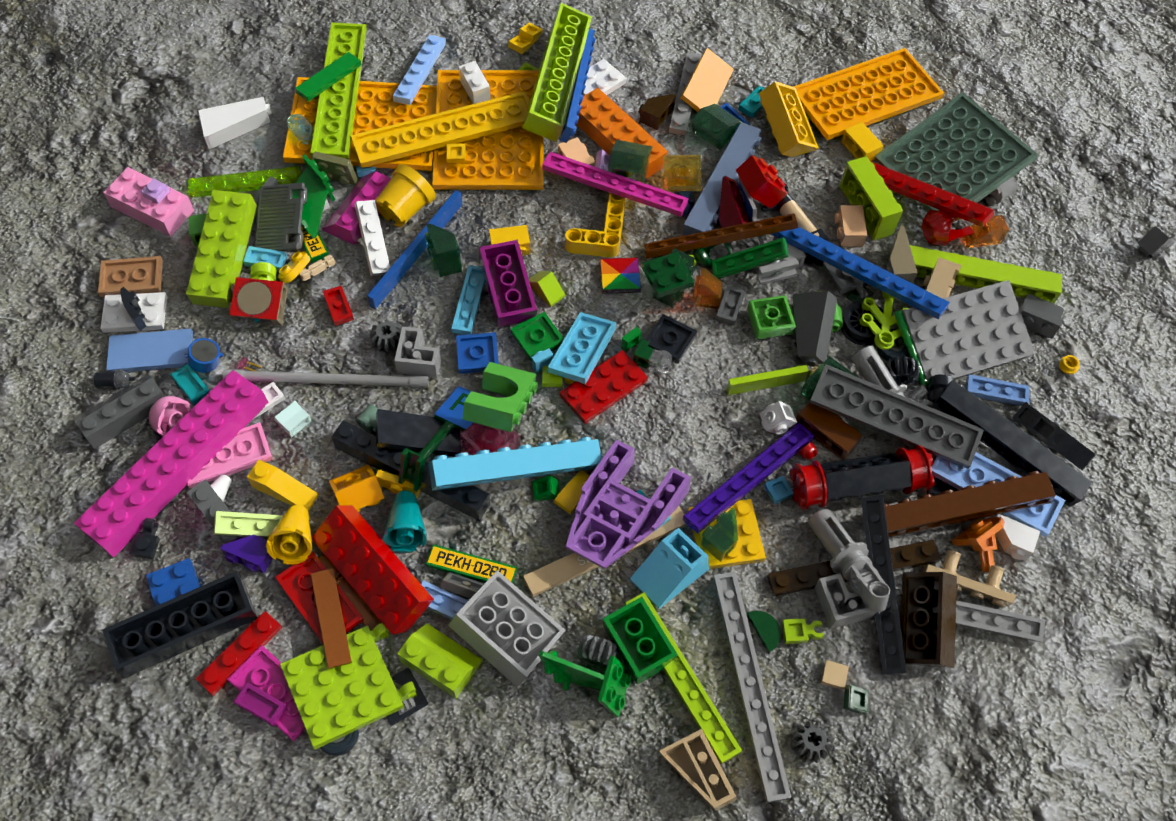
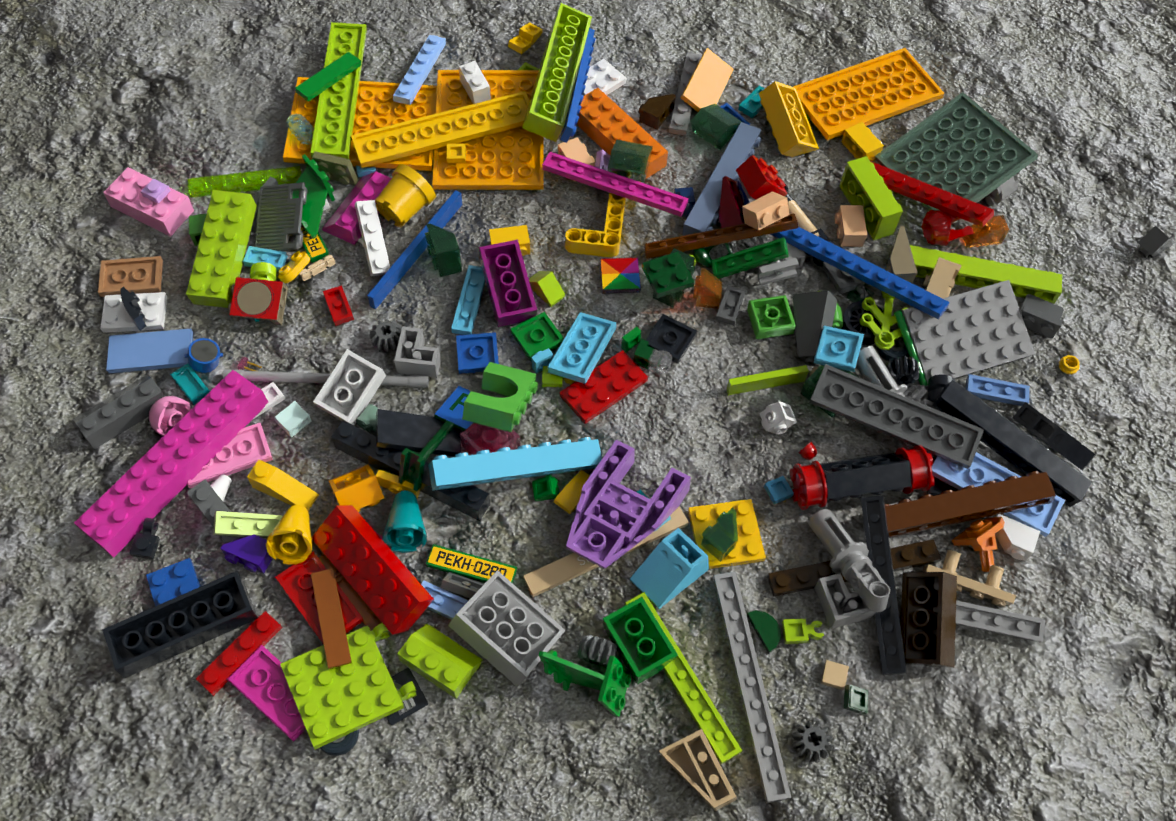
(112, 379): piece -> none
(233, 120): white slope -> none
(260, 704): magenta tile -> none
(349, 387): none -> white brick
(682, 173): clear yellow slope -> none
(747, 478): dark purple tile -> none
(765, 210): none -> light nougat brick
(829, 430): reddish brown brick -> none
(838, 348): none -> medium azure plate

